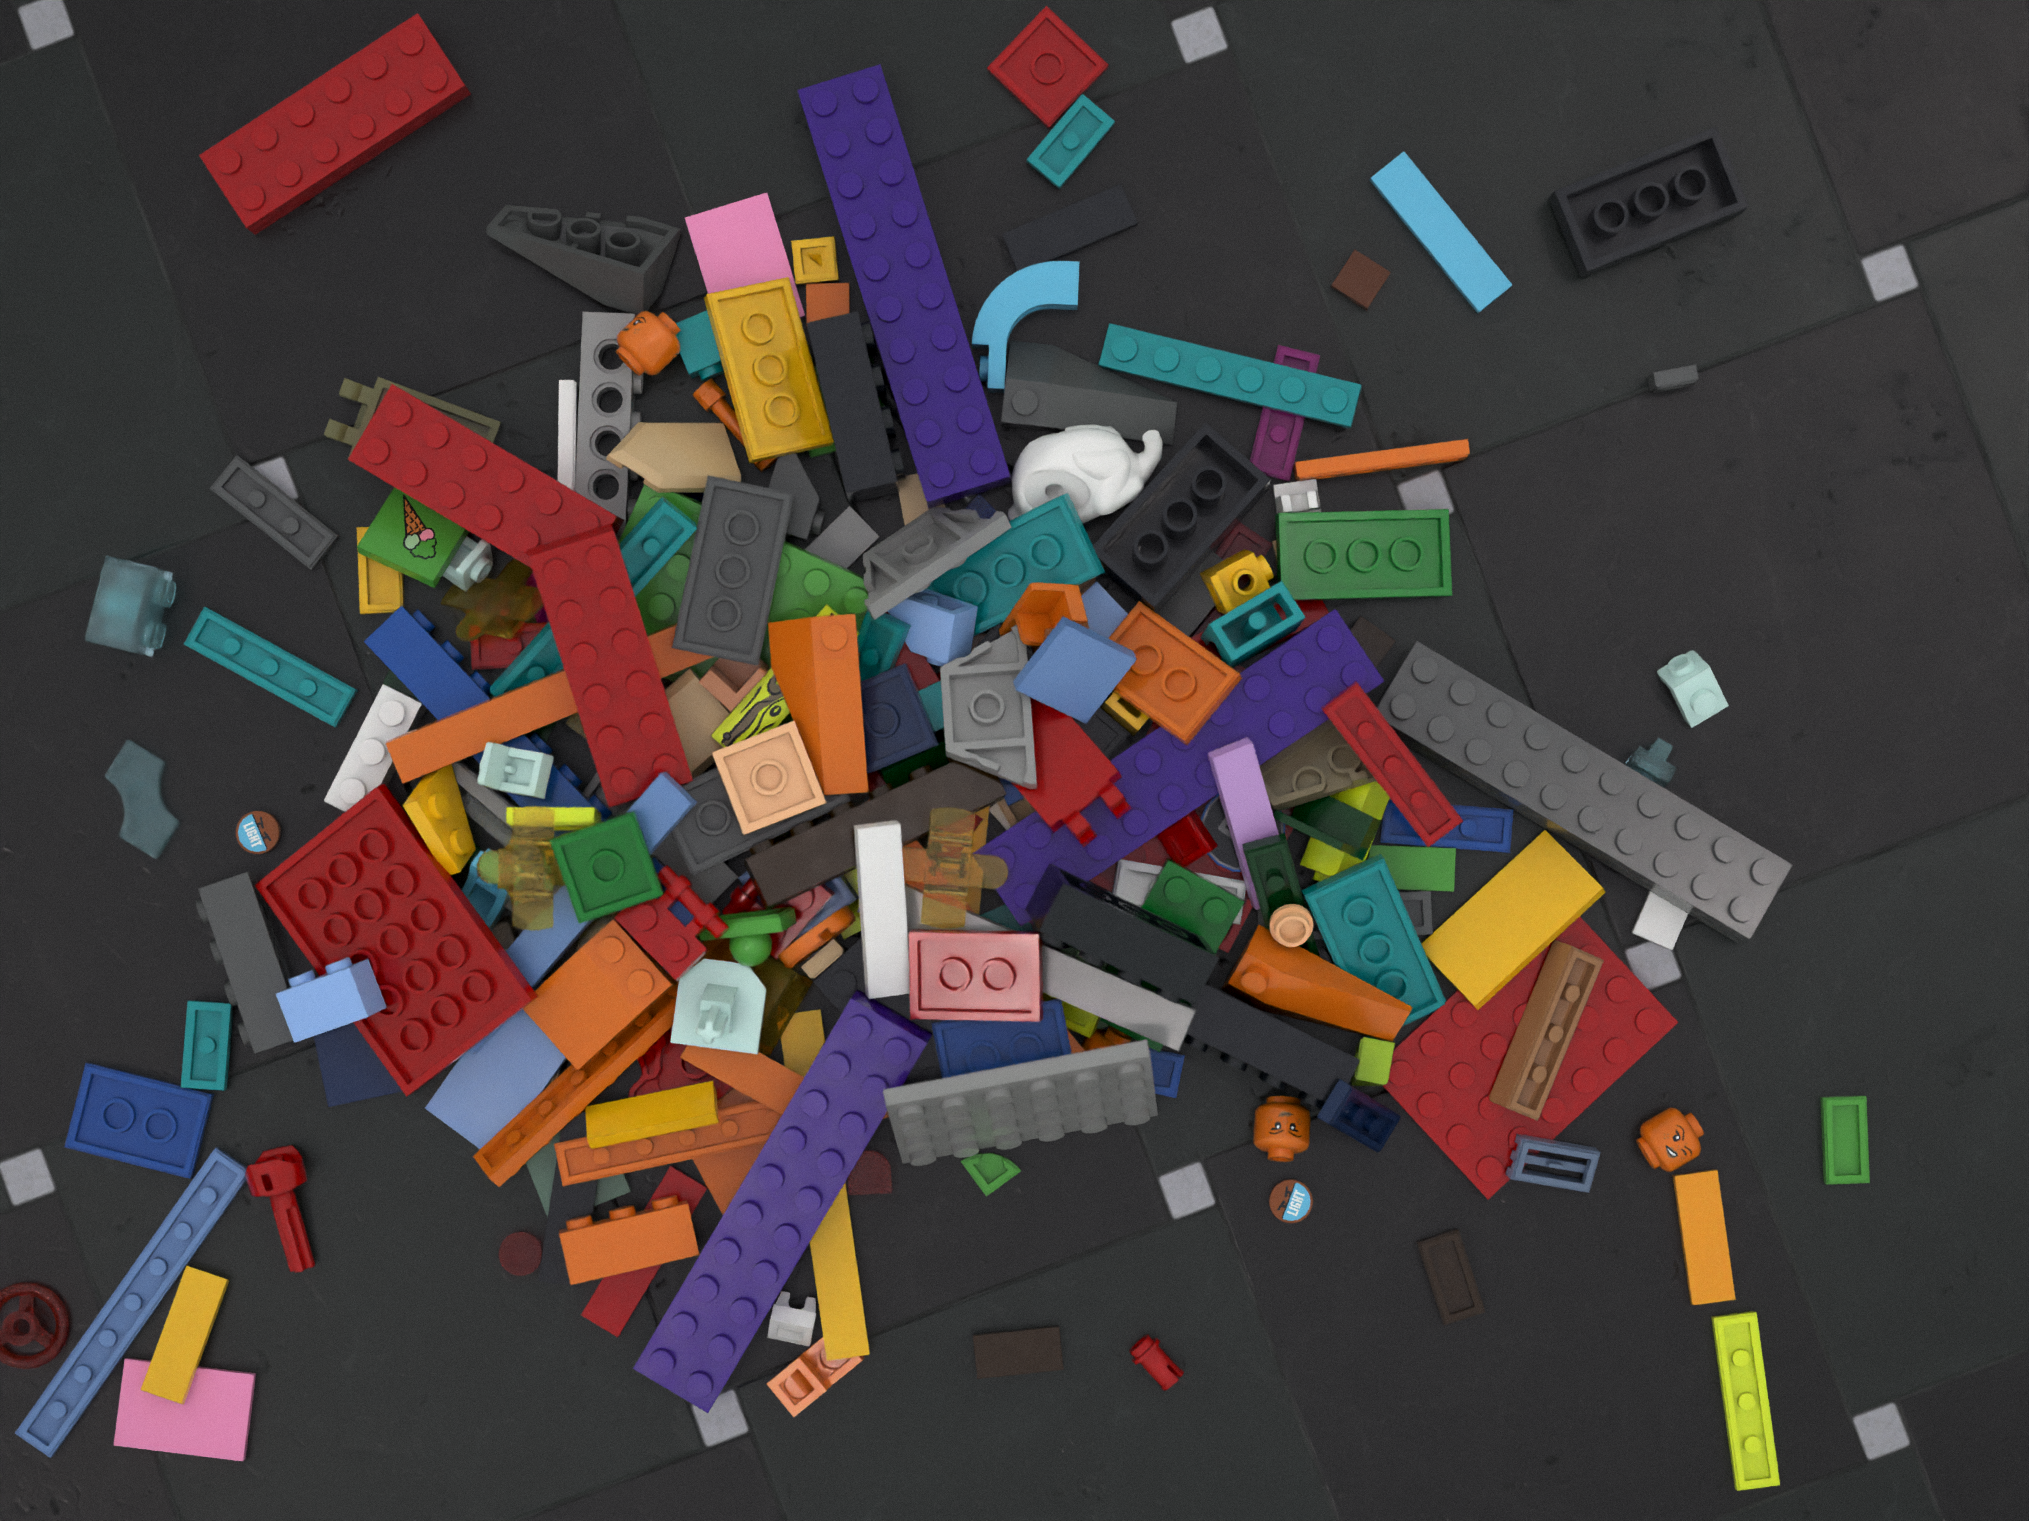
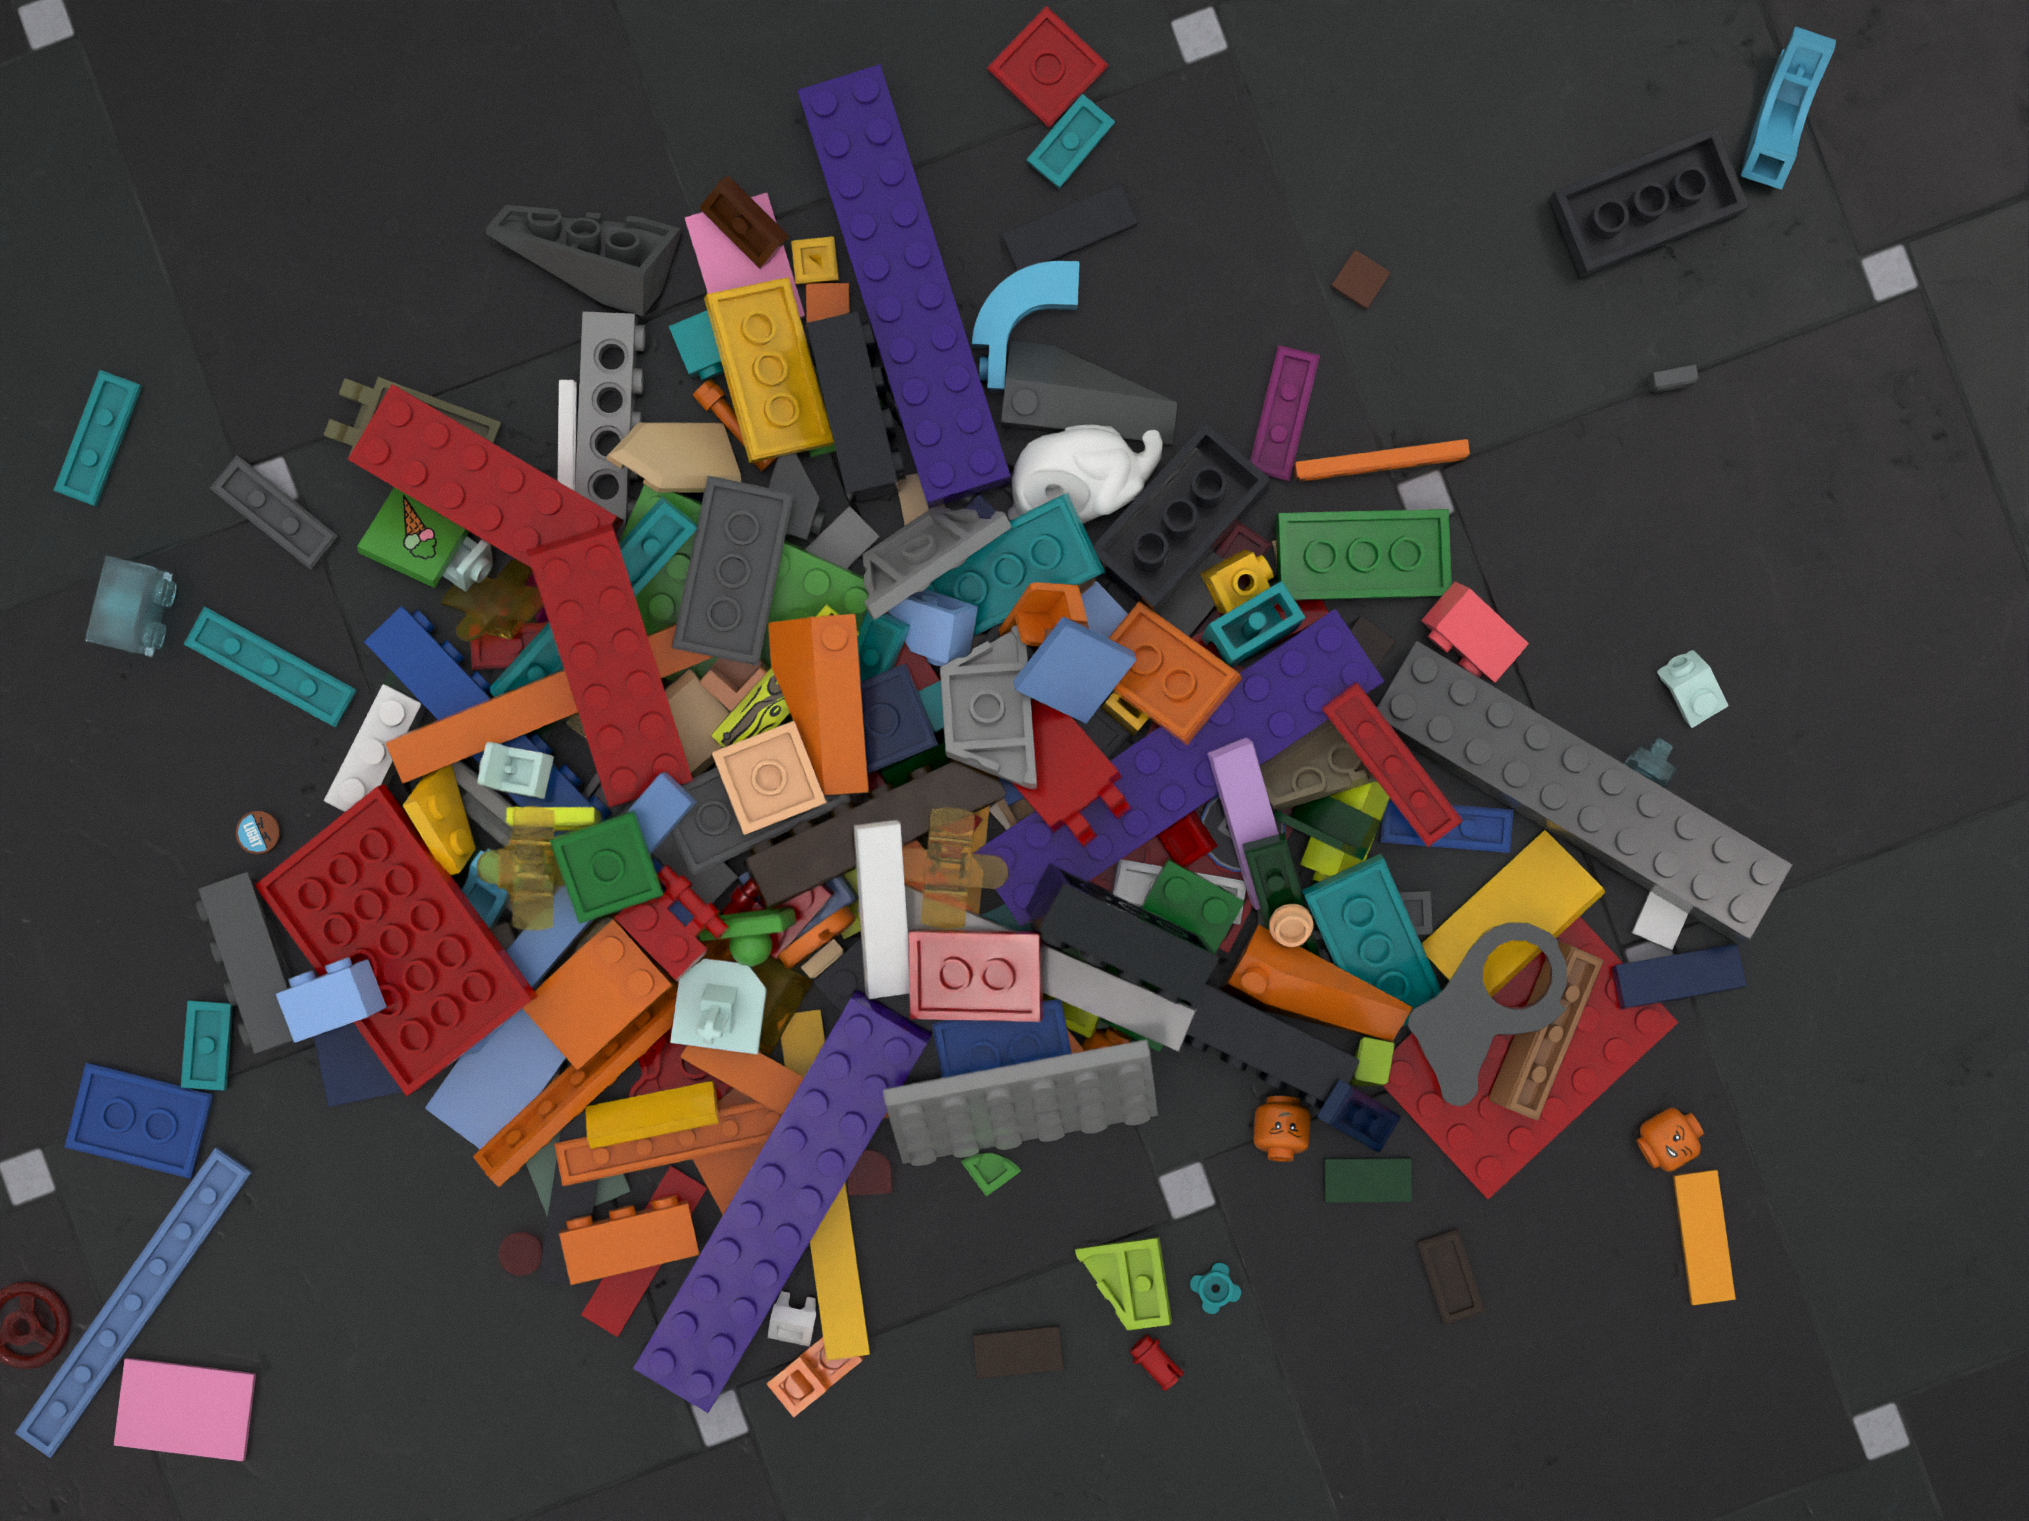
(98, 438): none -> teal tile
(146, 817): clear light blue tile -> none
(185, 1335): yellow tile -> none
(277, 1179): red piece -> none
(335, 124): red brick -> none
(379, 585): yellow tile -> none
(648, 343): orange head -> none
(744, 222): none -> reddish brown plate
(1131, 1279): none -> lime wing
(1166, 1071): blue tile -> none
(1214, 1300): none -> teal plate
(1230, 375): teal plate -> none
(1290, 1200): tile -> none
(1297, 497): white tile -> none
(1367, 1180): none -> dark green tile
(1419, 866): bright green tile -> none
(1440, 232): medium azure tile -> none
(1464, 1018): none -> dark grey animal
(1473, 632): none -> coral brick
(1522, 1156): sand blue tile -> none
(1678, 976): none -> dark blue tile
(1745, 1400): neon yellow tile -> none
(1785, 107): none -> medium azure arch
(1845, 1139): bright green tile -> none

